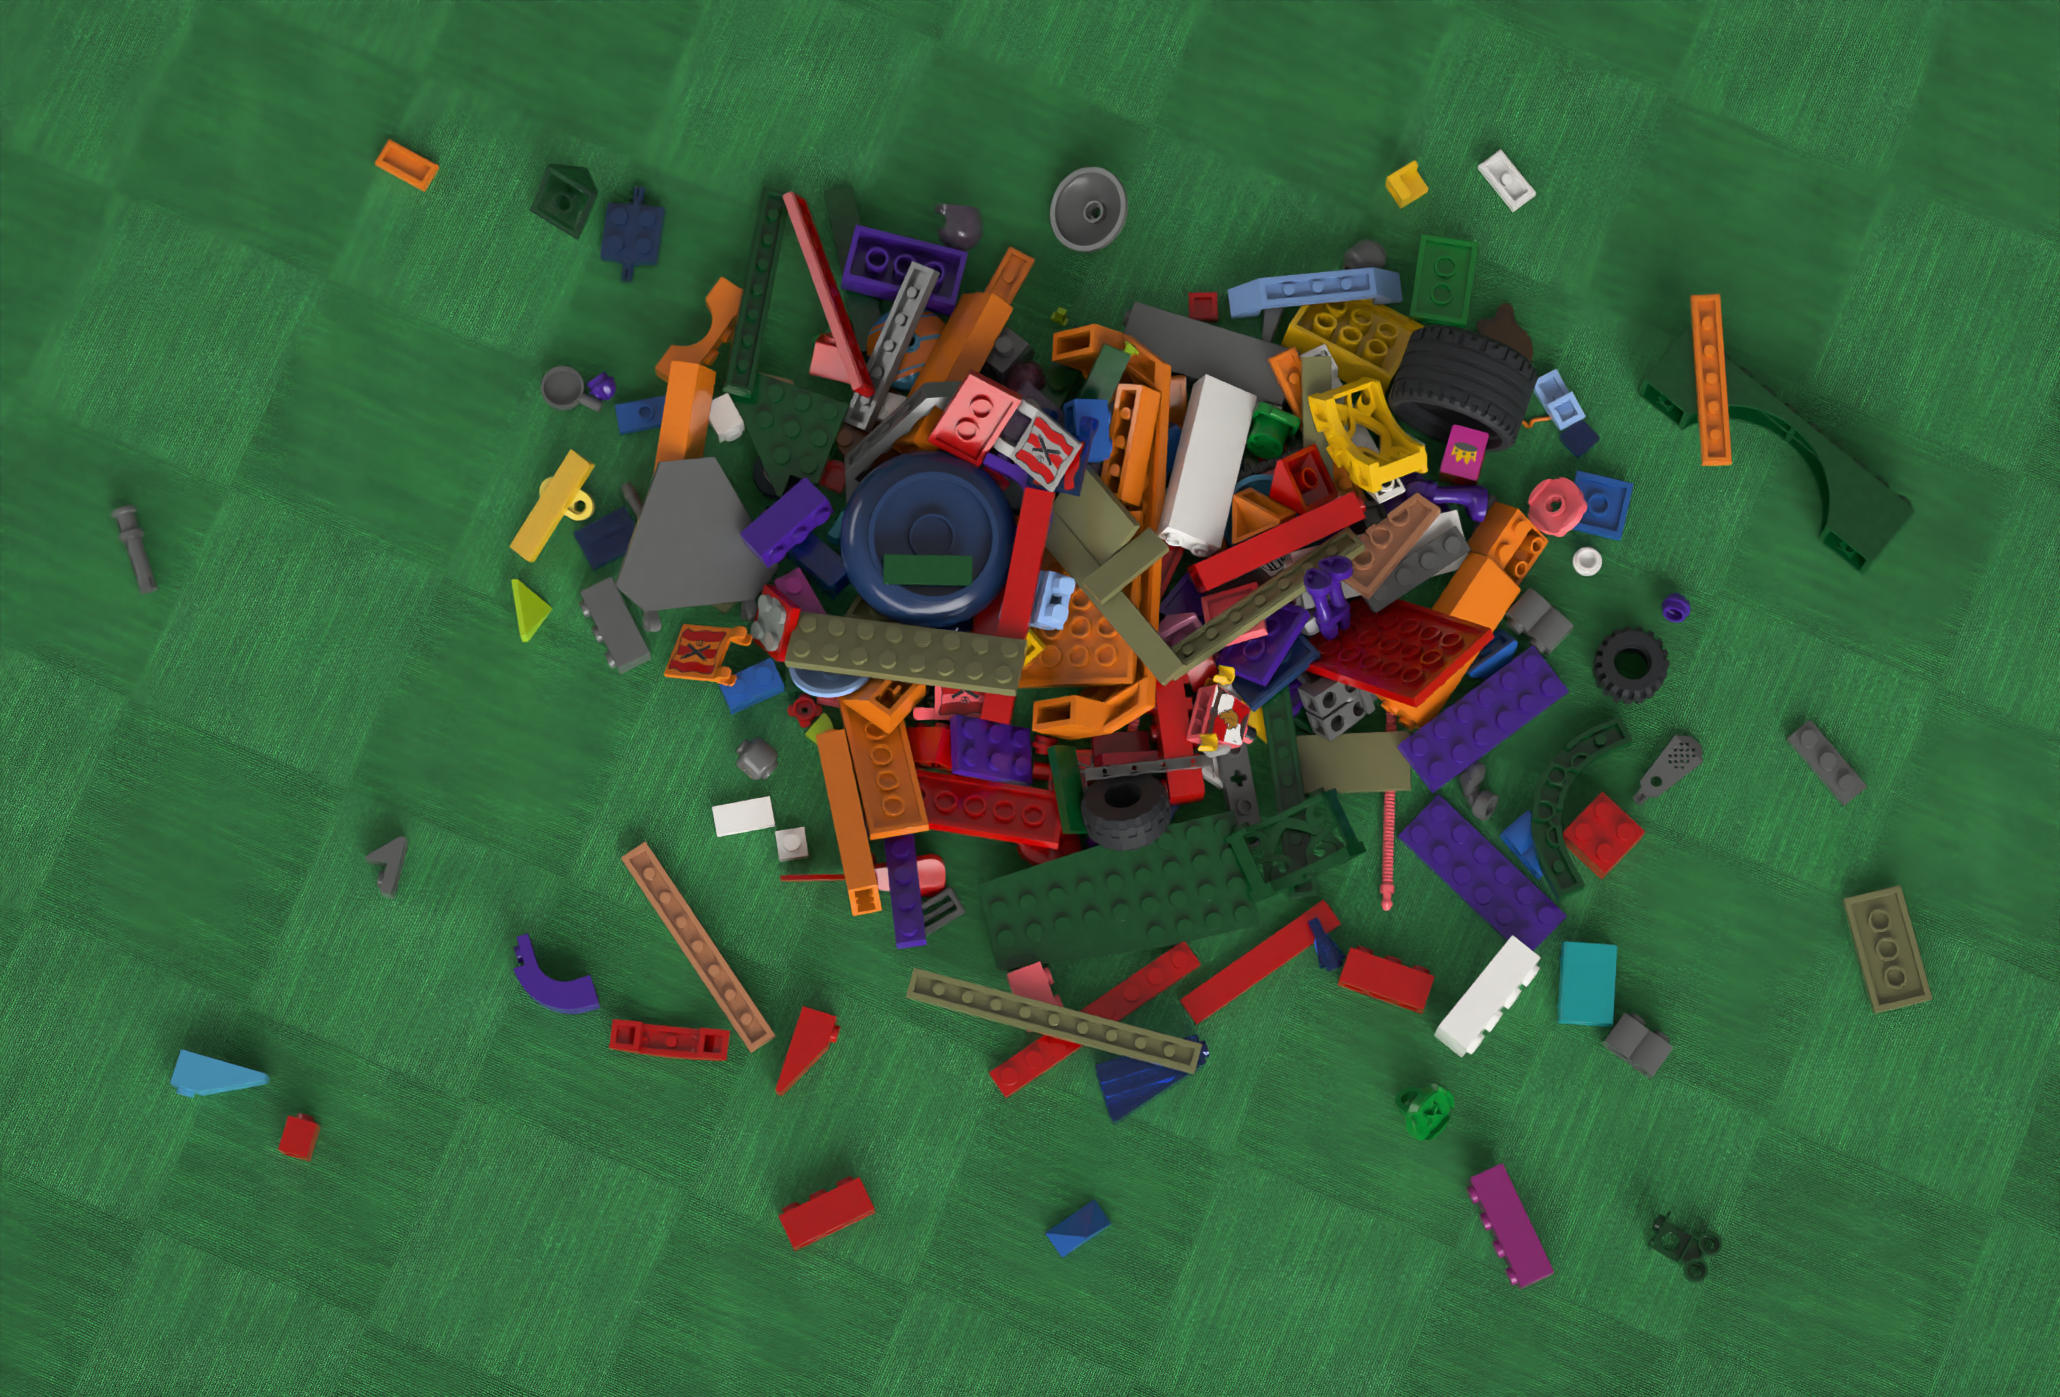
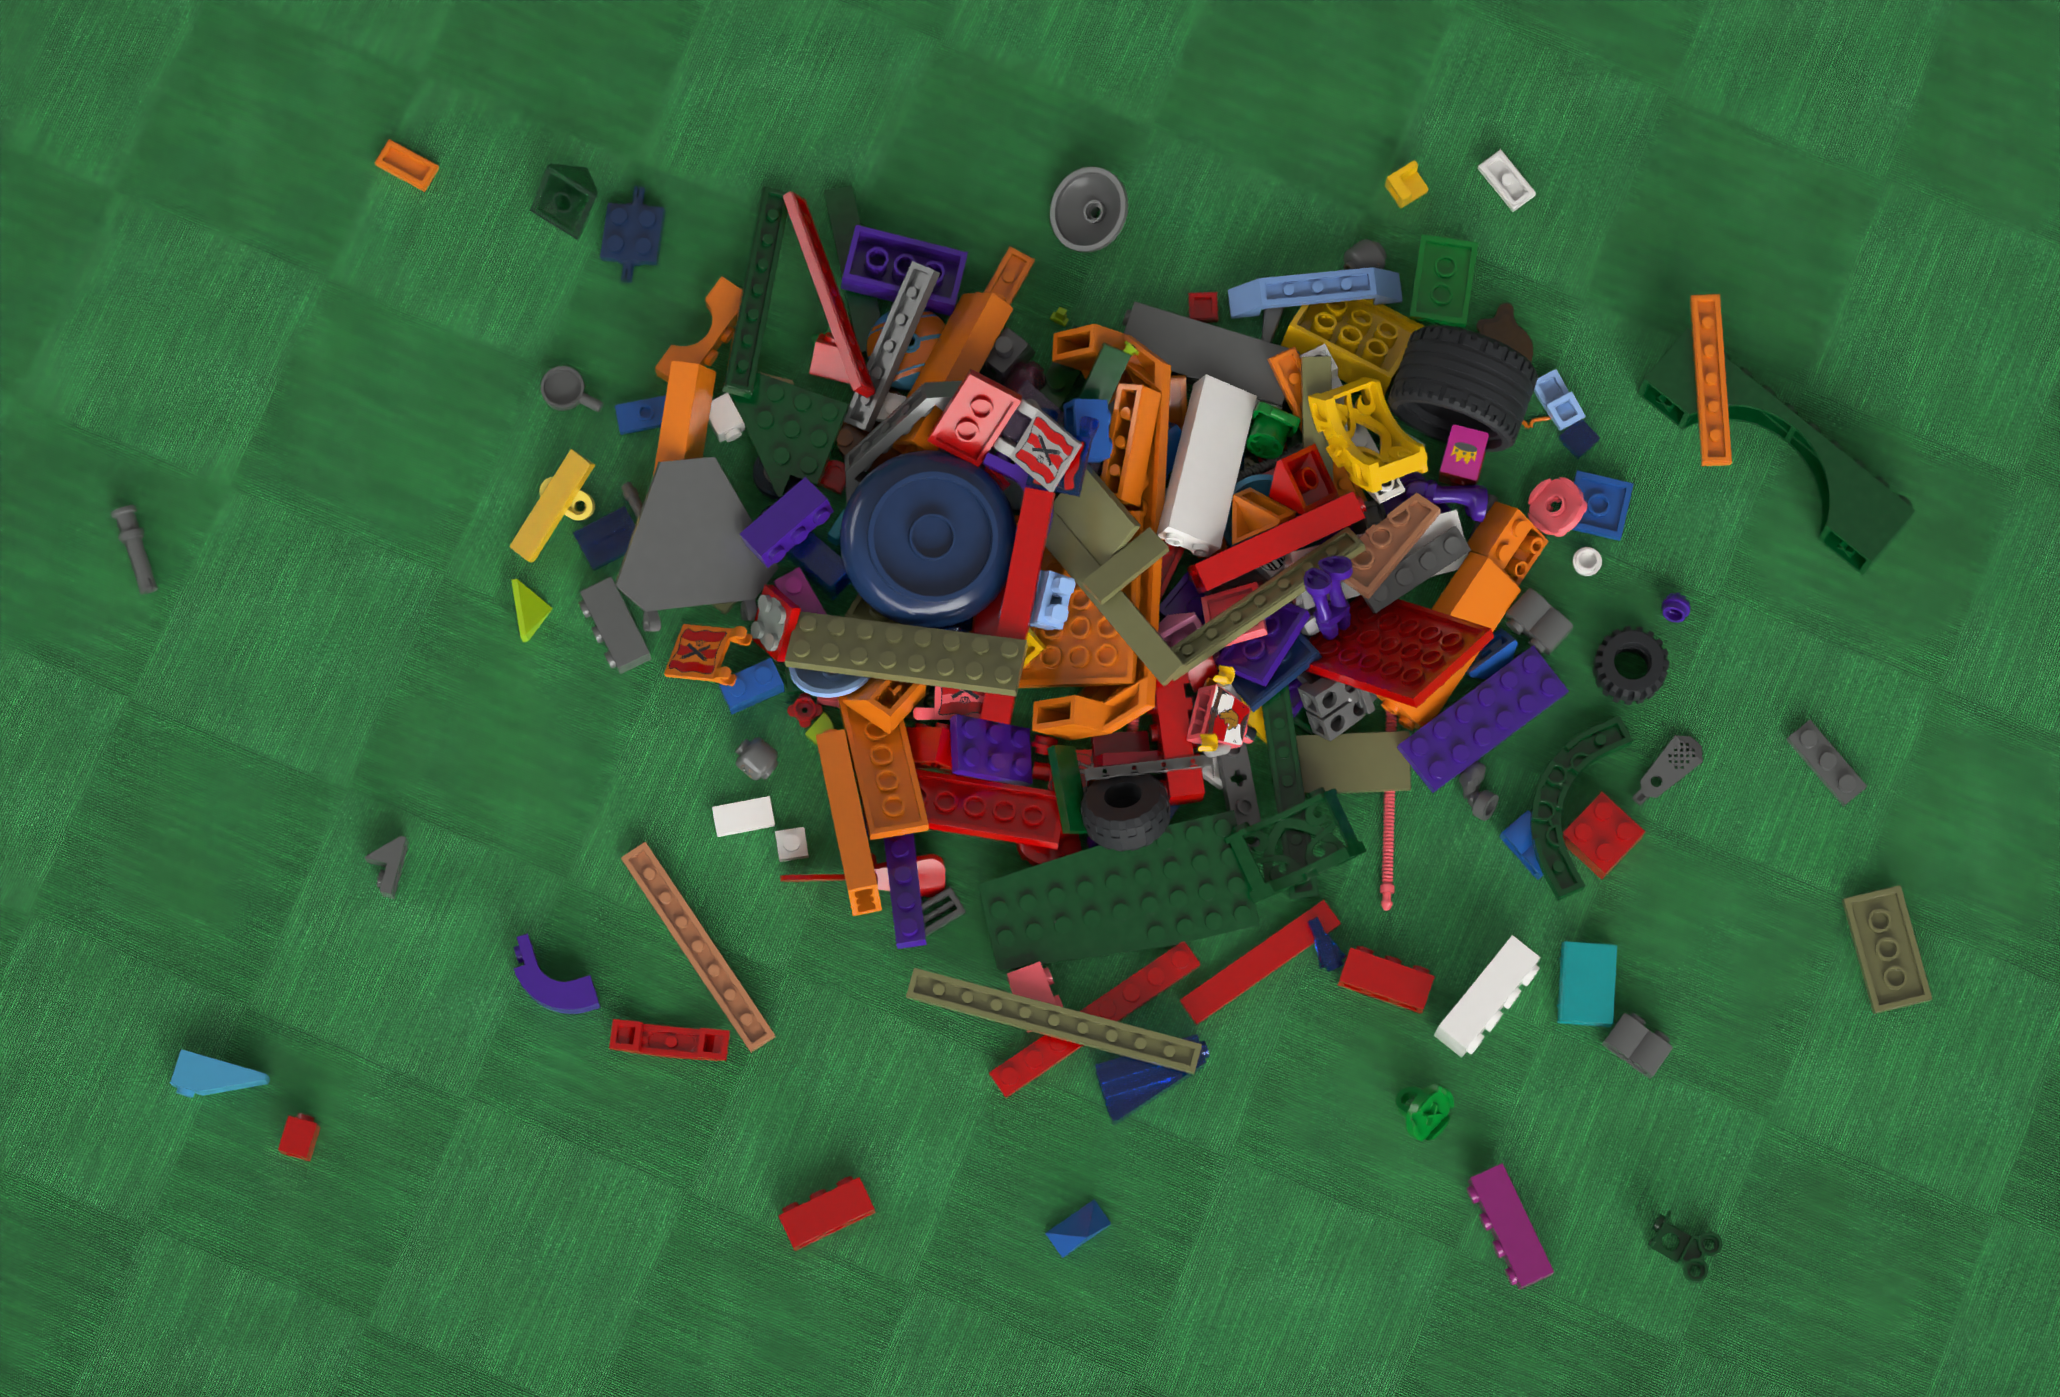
(602, 387): dark purple plate -> none
(809, 1042): red slope -> none
(927, 570): dark green tile -> none
(963, 226): clear purple helmet -> none
(1481, 875): dark purple plate -> none

